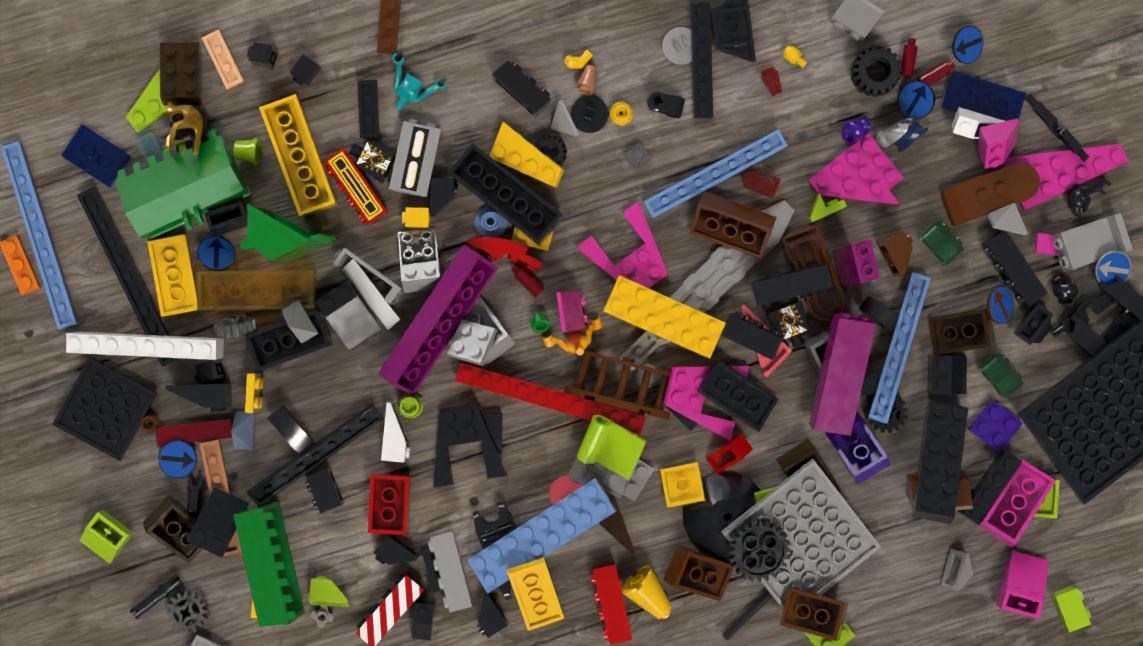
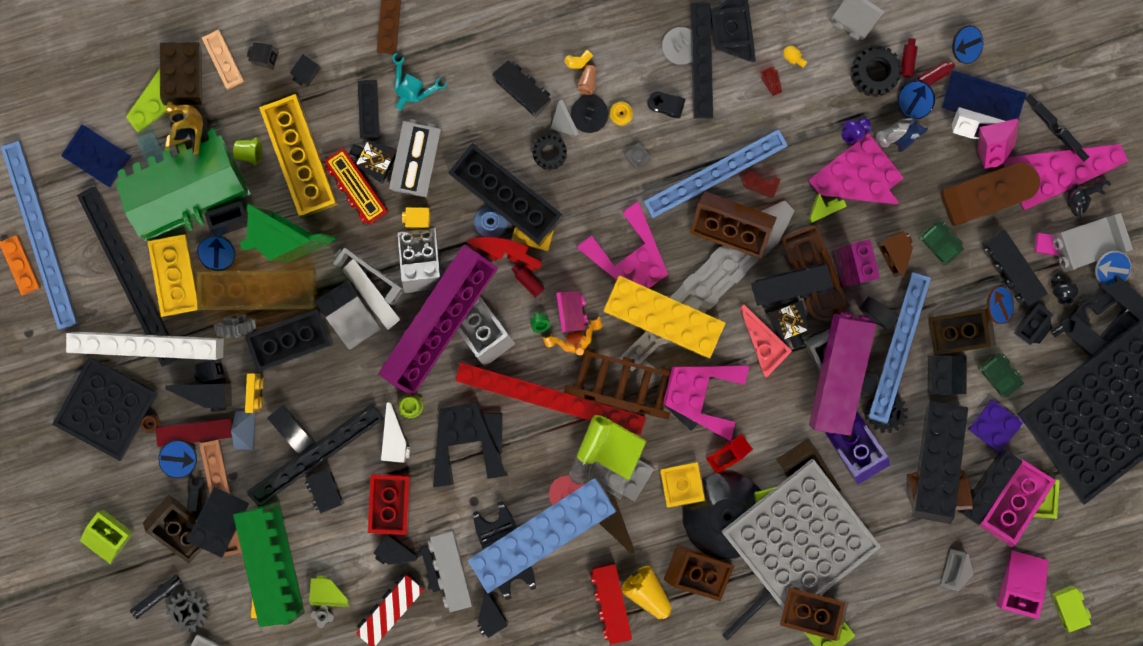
(299, 322): light grey slope -> none
(423, 619): black slope -> none
(441, 194): black slope -> none
(472, 342): light grey plate -> none
(521, 155): yellow wing -> none
(535, 593): yellow plate -> none
(737, 395): black tile -> none
(752, 335): black brick -> none
(776, 549): black gear -> none
(1007, 219): light grey slope -> none

